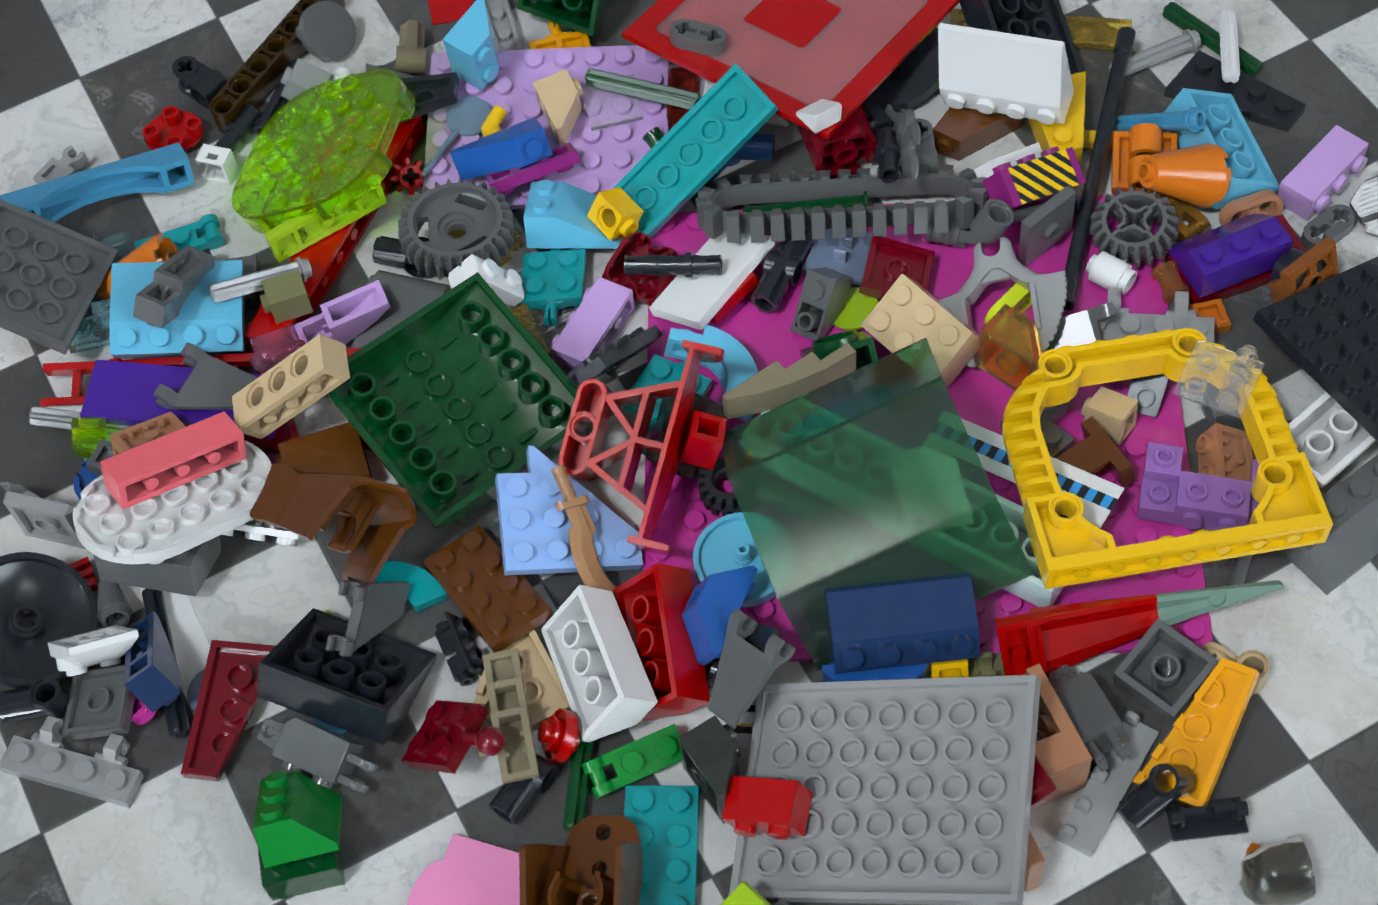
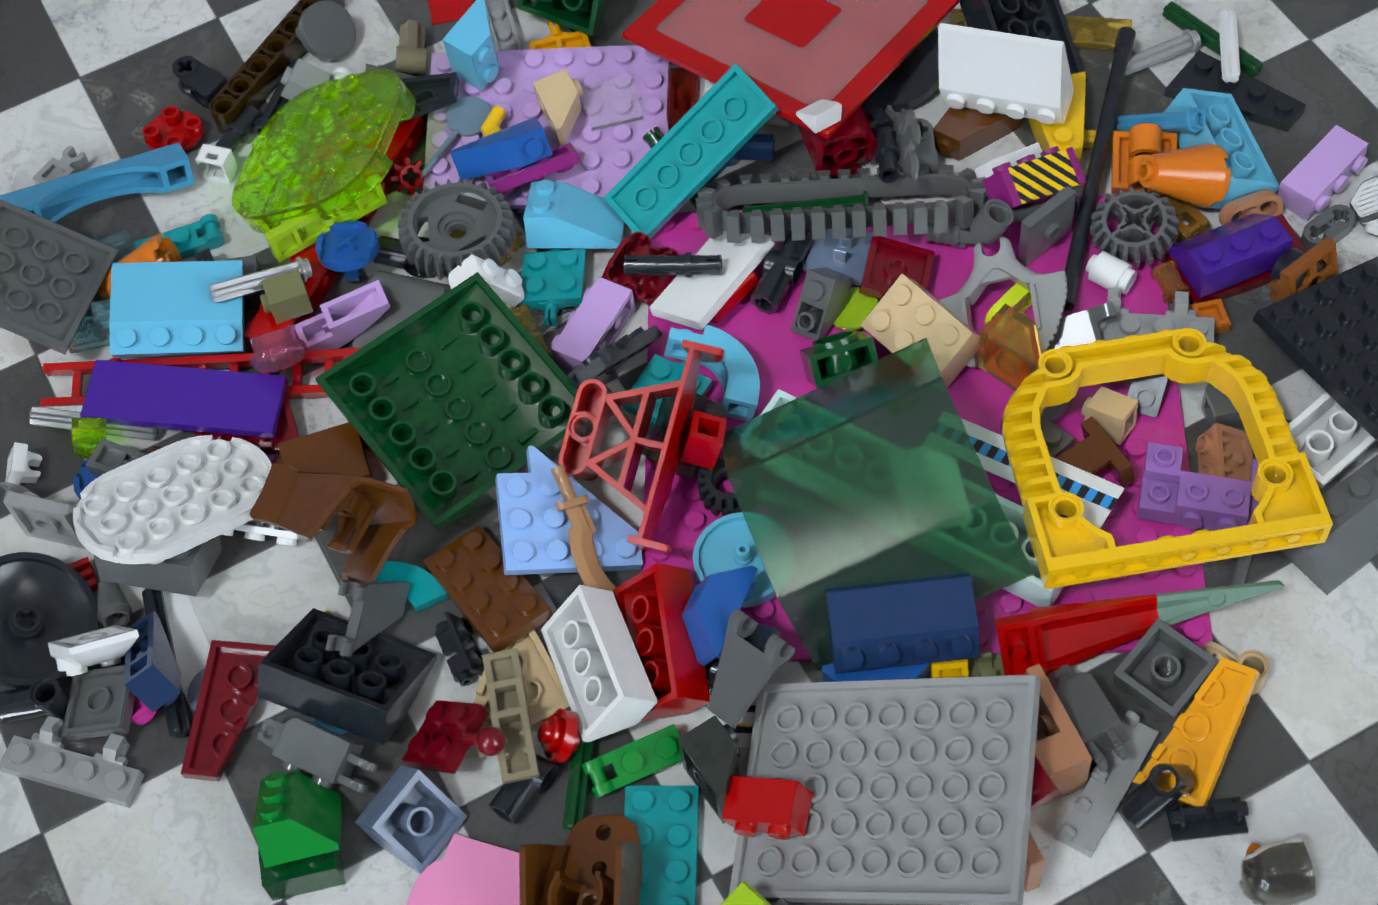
(18, 463): none -> white tile
(144, 432): nougat bracket -> none
(171, 286): dark grey slope -> none
(173, 460): coral brick -> none
(208, 385): dark grey flag -> none
(291, 386): tan brick -> none
(347, 248): none -> blue tile
(411, 818): none -> sand blue slope
(615, 213): yellow brick -> none
(641, 88): axle -> none
(698, 37): dark grey beam -> none
(779, 385): dark tan slope -> none
(1220, 377): clear hinge -> none

